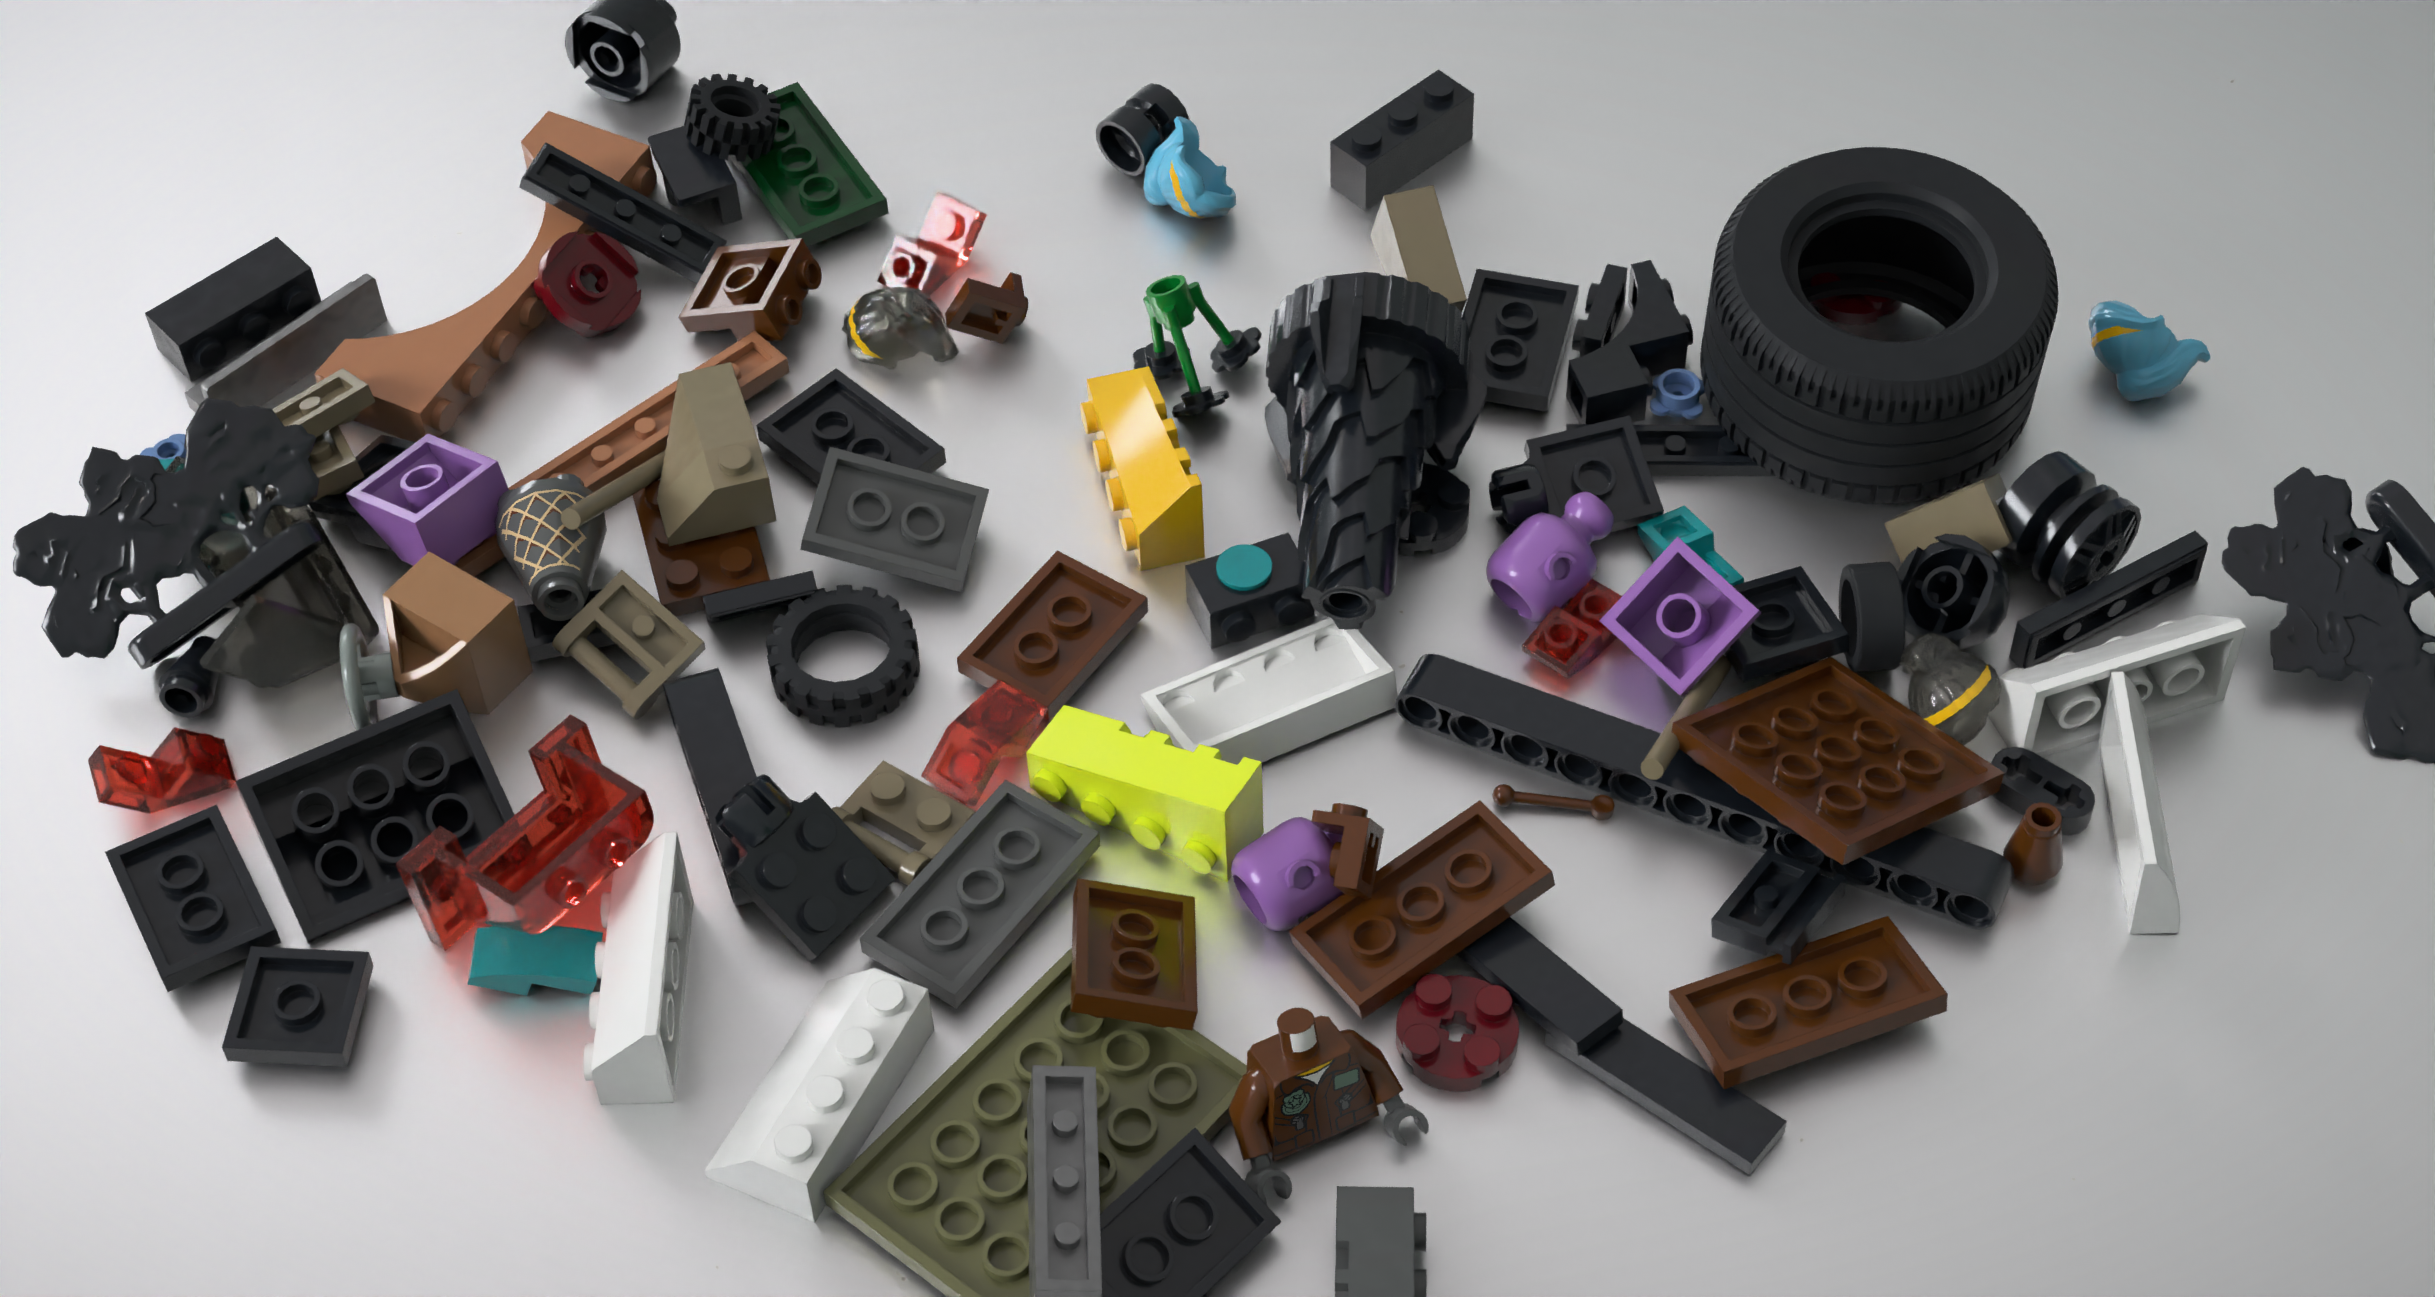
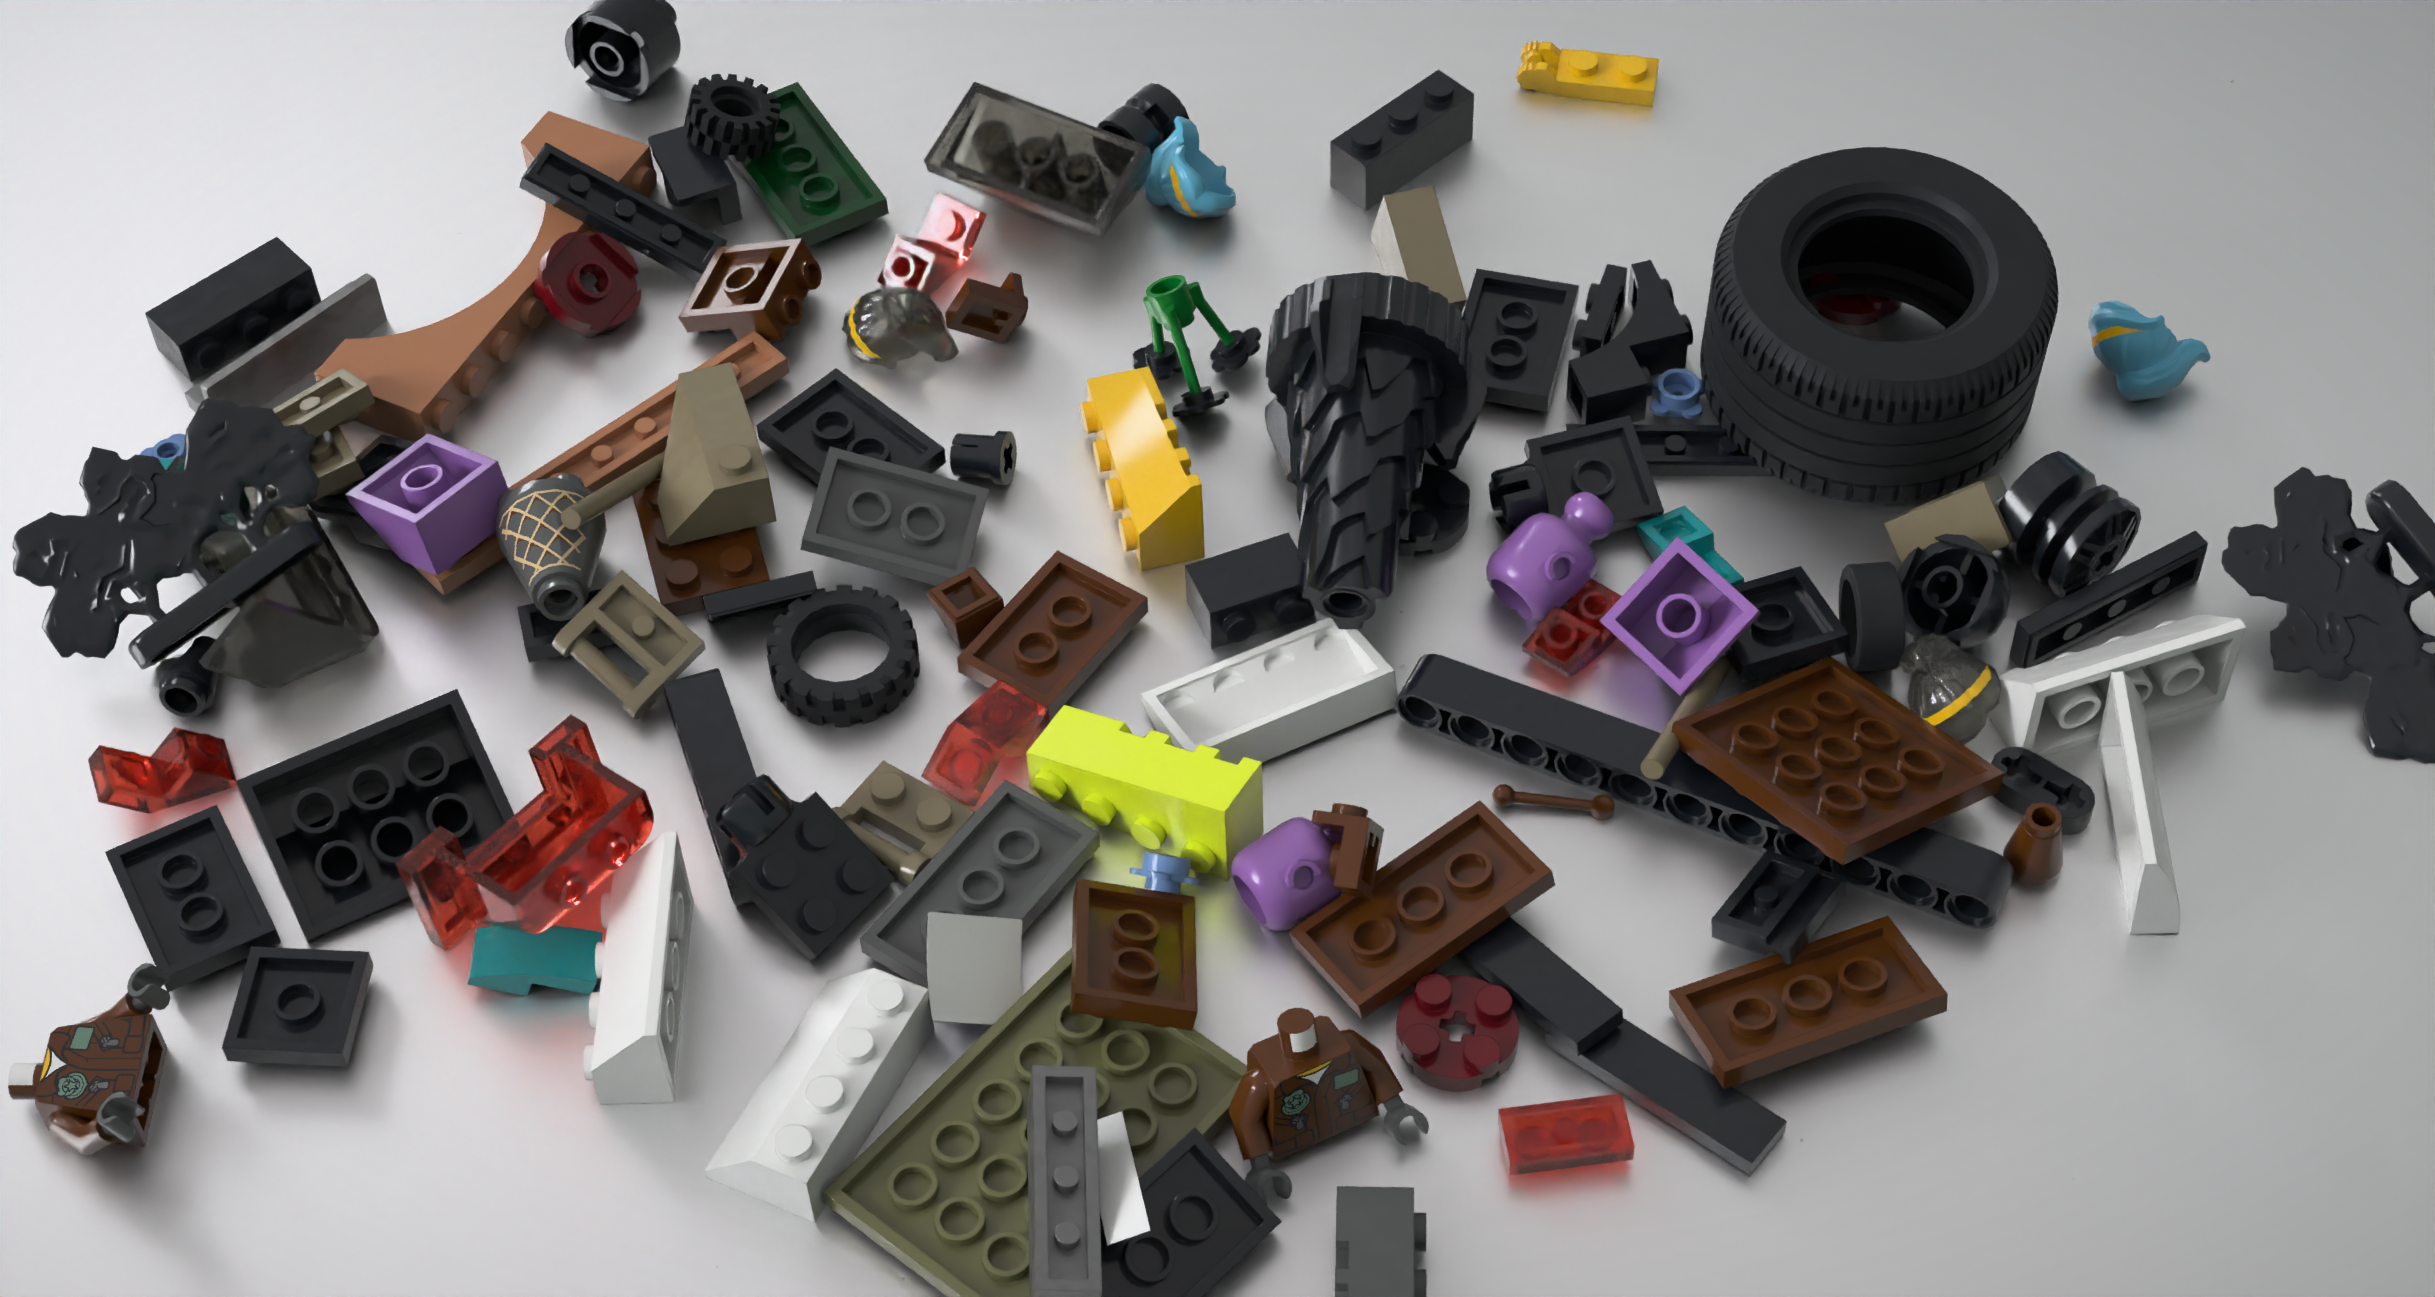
(103, 1071): none -> reddish brown torso
(442, 637): medium nougat piece -> none
(965, 605): none -> reddish brown slope
(973, 967): none -> white sticker
(984, 456): none -> black bush
(1039, 161): none -> clear smoke windscreen
(1119, 1188): none -> white sticker
(1165, 872): none -> medium blue plate
(1244, 567): teal piece -> none
(1565, 1134): none -> clear red plate
(1588, 74): none -> yellow hinge

